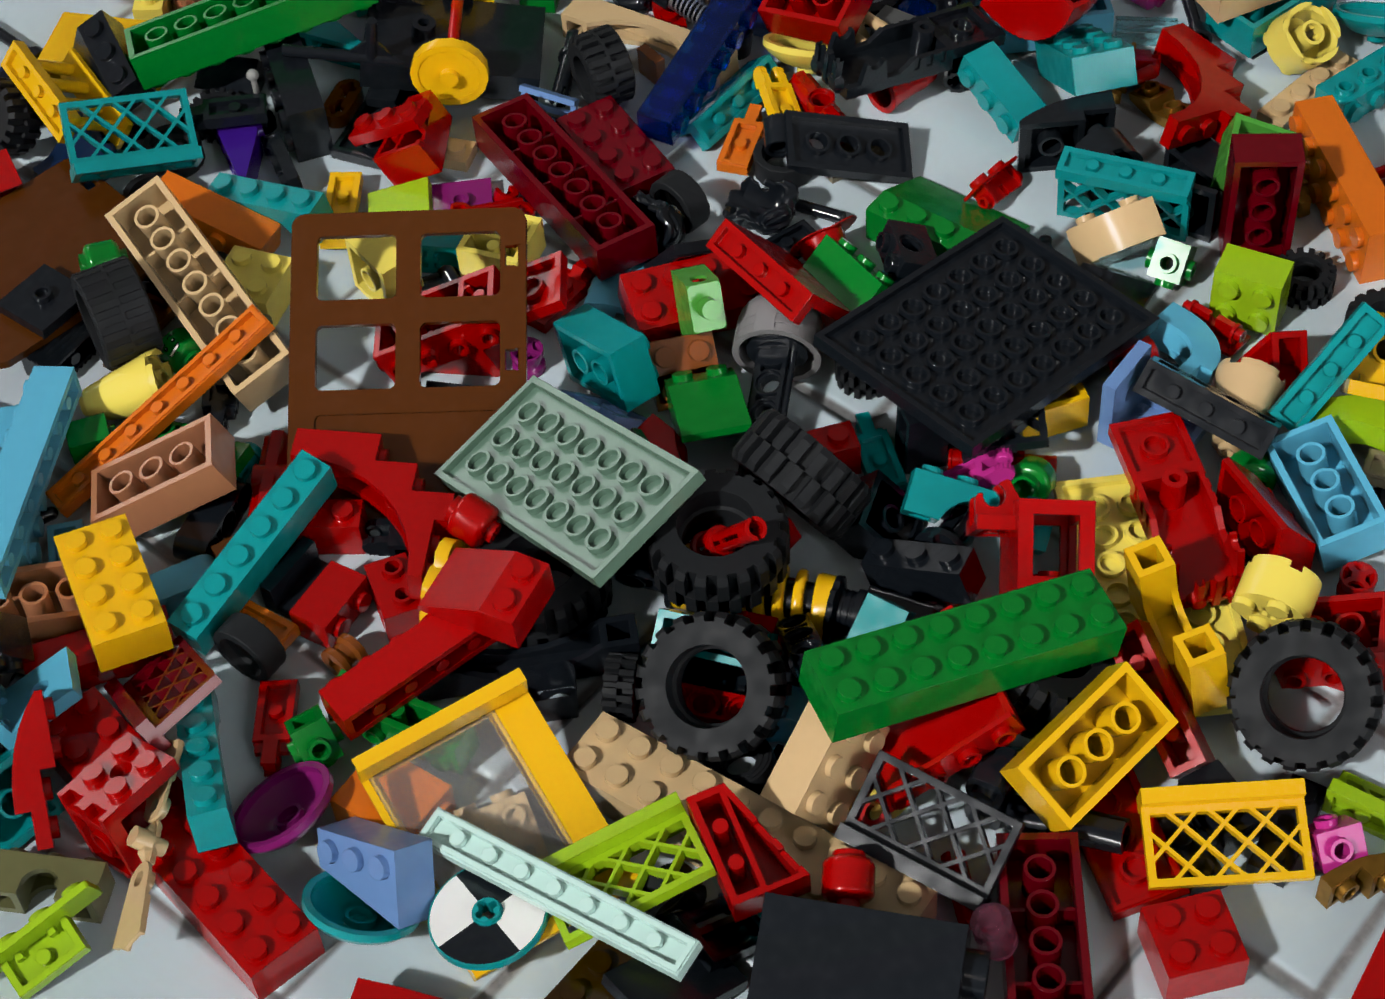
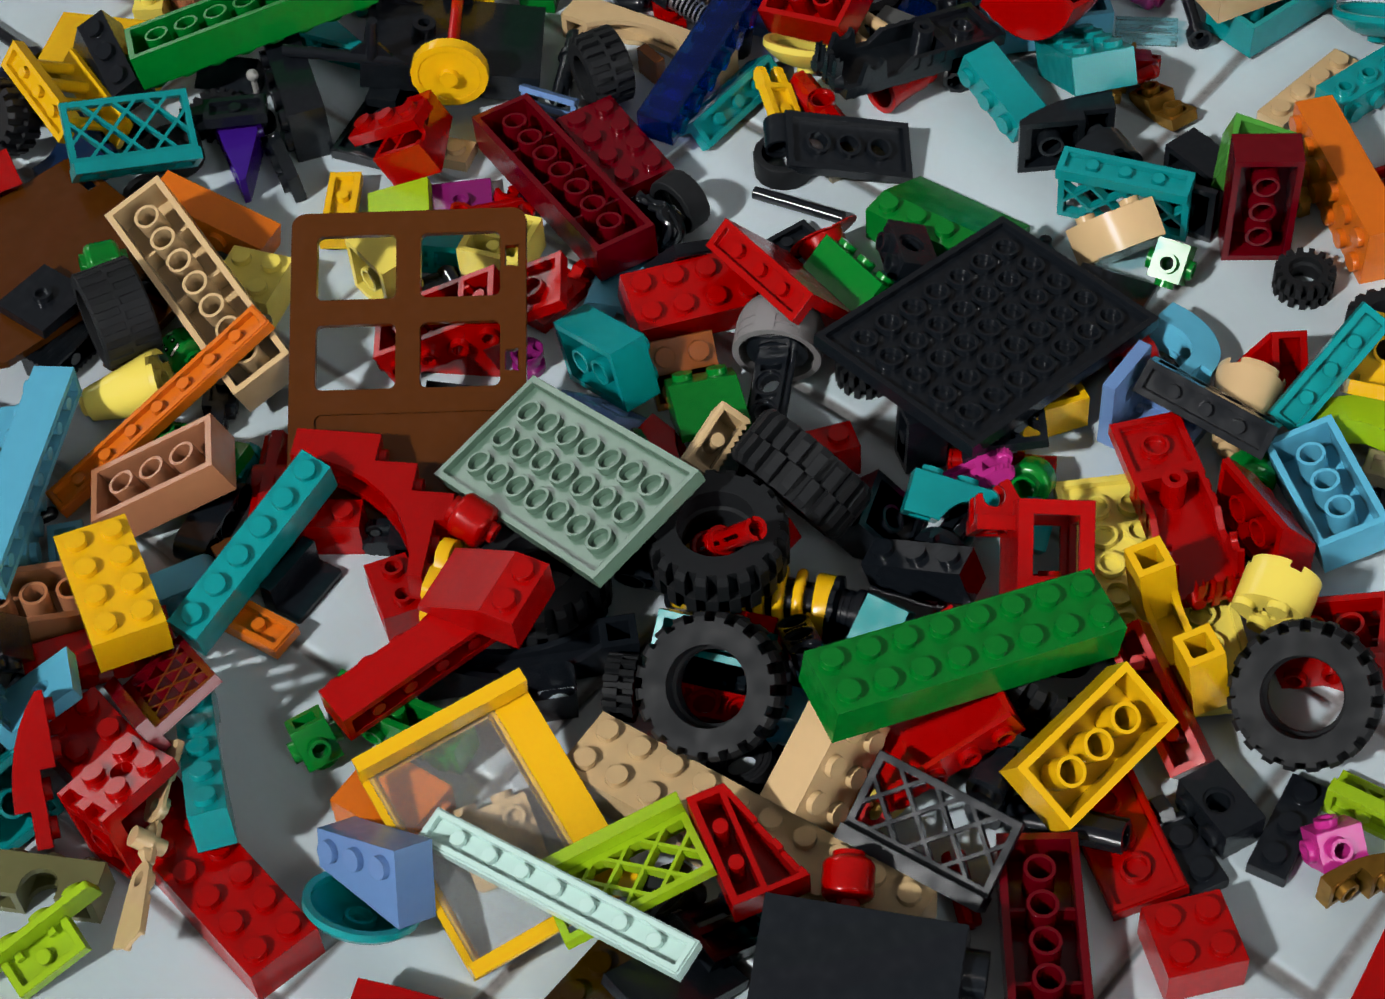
(87, 434): green brick -> none
(249, 646): black tyre -> none
(271, 199): teal arch -> none
(275, 705): red hinge -> none
(283, 807): magenta dish -> none
(331, 604): red brick -> none
(344, 654): dark orange wheel -> none
(349, 105): reddish brown beam -> none
(475, 940): piece -> none
(698, 303): bright green torso -> none
(716, 438): none -> tan brick
(740, 142): orange hinge -> none
(762, 209): black hair -> none
(878, 450): teal hinge -> none
(994, 930): clear pink brick -> none
(1000, 183): red hinge -> none
(1209, 82): red arch -> none
(1225, 798): yellow fence -> none
(1229, 334): red hinge -> none
(1251, 288): lime brick -> none
(1302, 38): light yellow brick -> none
(1356, 578): red wheel -> none

